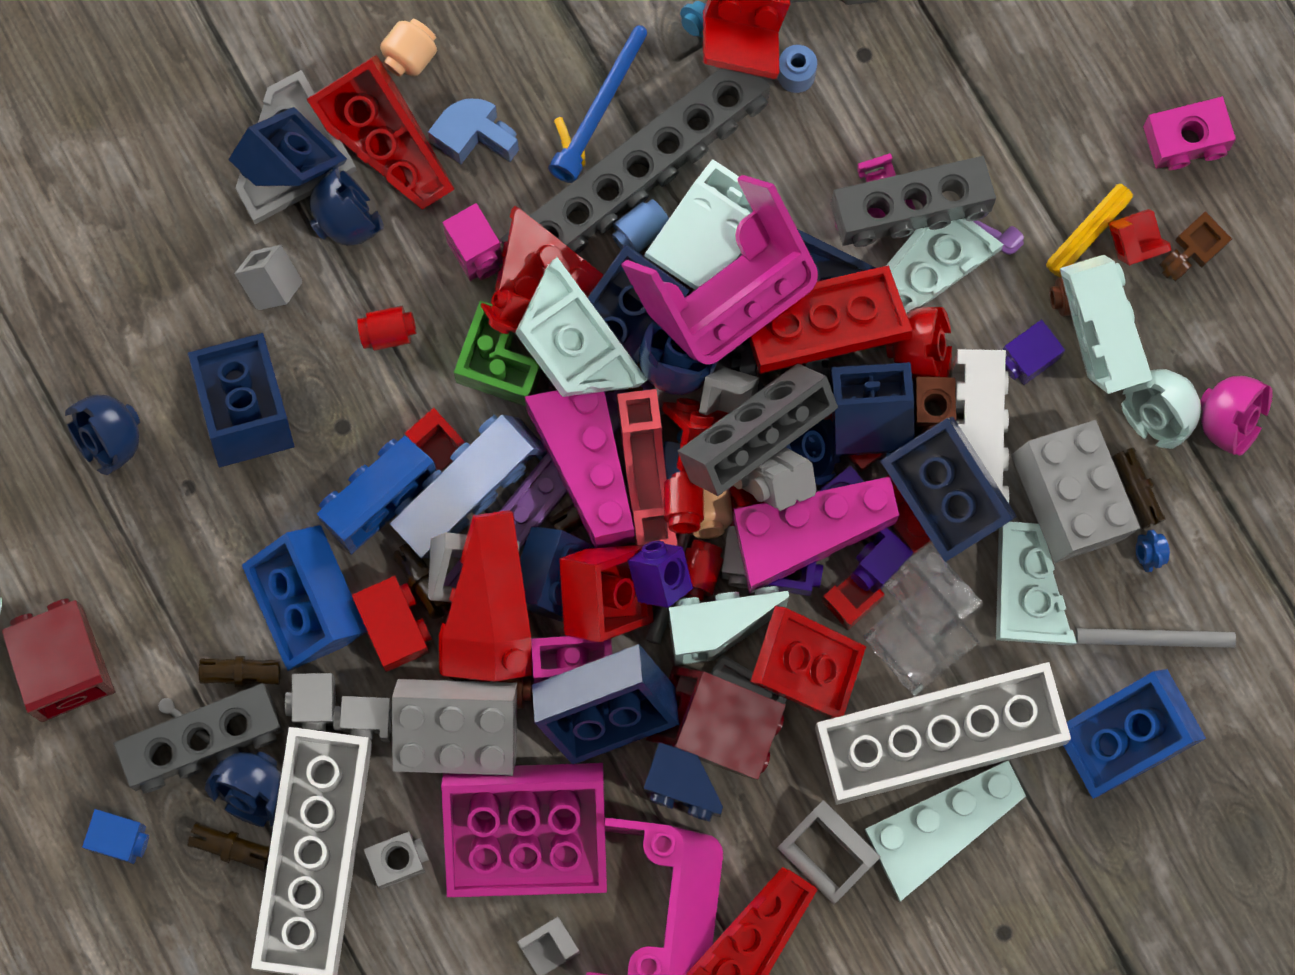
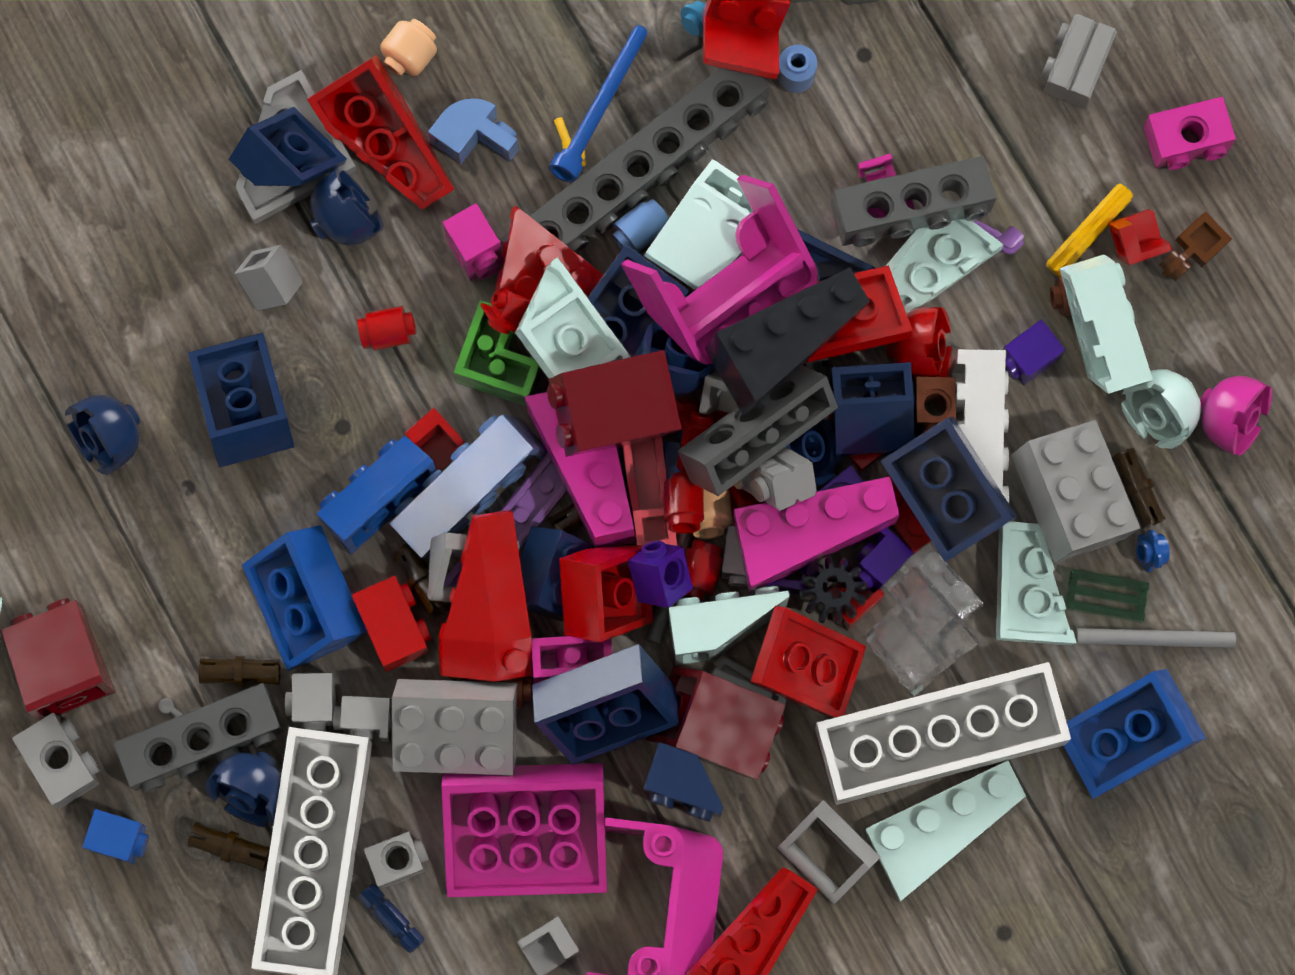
(37, 747): none -> light grey brick
(391, 918): none -> dark blue axle
(614, 404): none -> dark red slope
(778, 340): none -> black wedge
(824, 600): none -> black gear
(1079, 61): none -> light grey brick
(1106, 580): none -> clear green tile

